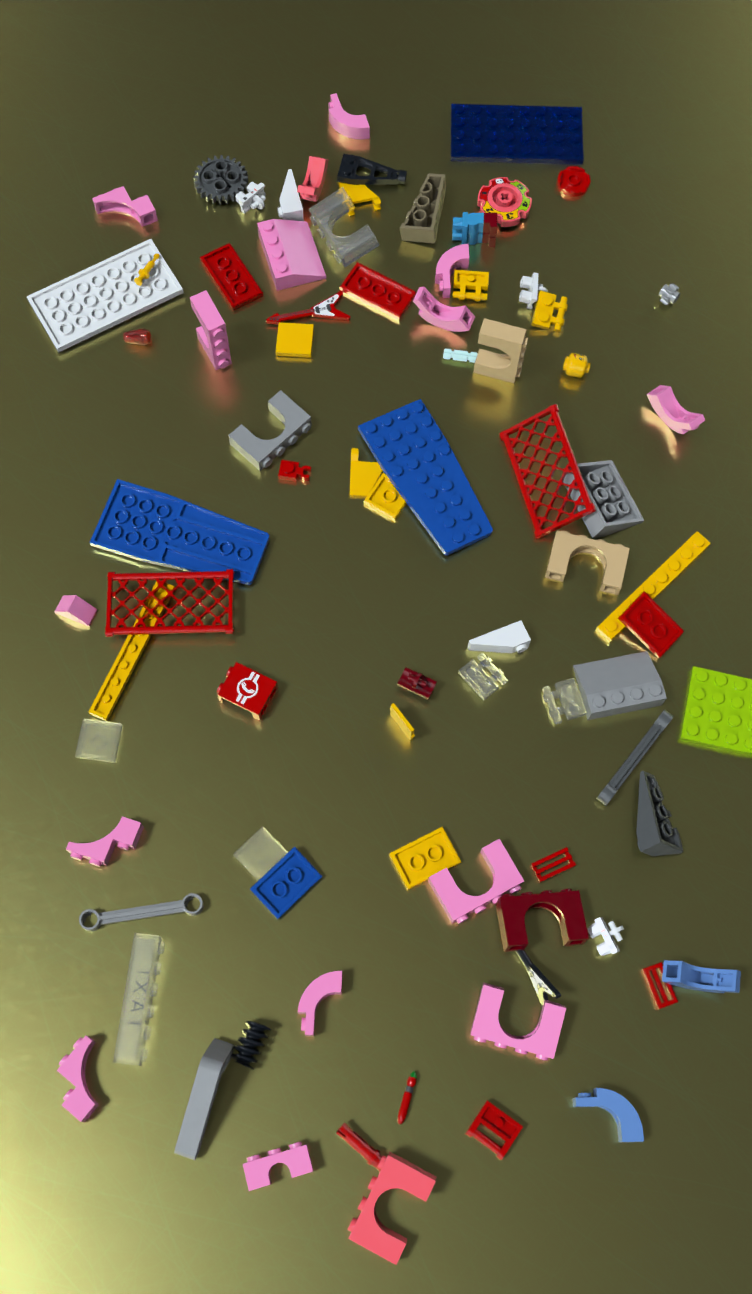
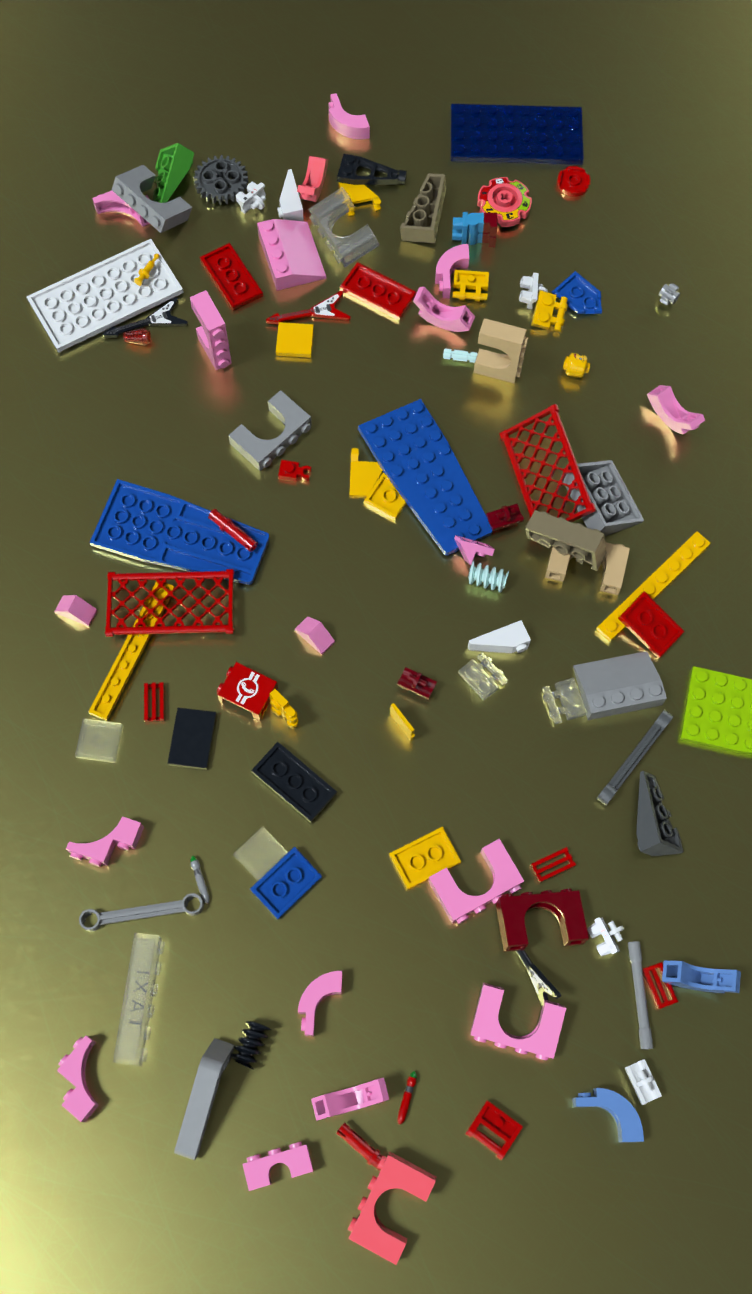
(153, 686): none -> red tile
(160, 317): none -> black piece
(161, 216): none -> light grey arch
(172, 167): none -> bright green wedge
(192, 738): none -> black tile
(199, 879): none -> light grey piece
(229, 527): none -> red pin
(281, 707): none -> yellow plate
(294, 782): none -> black plate
(315, 634): none -> bright pink slope
(350, 1099): none -> bright pink arch
(471, 547): none -> bright pink slope
(487, 577): none -> light aqua piece
(504, 517): none -> dark red hips
(567, 538): none -> dark tan wedge
(581, 294): none -> blue tile
(643, 1082): none -> white hips
(645, 1033): none -> light grey piece

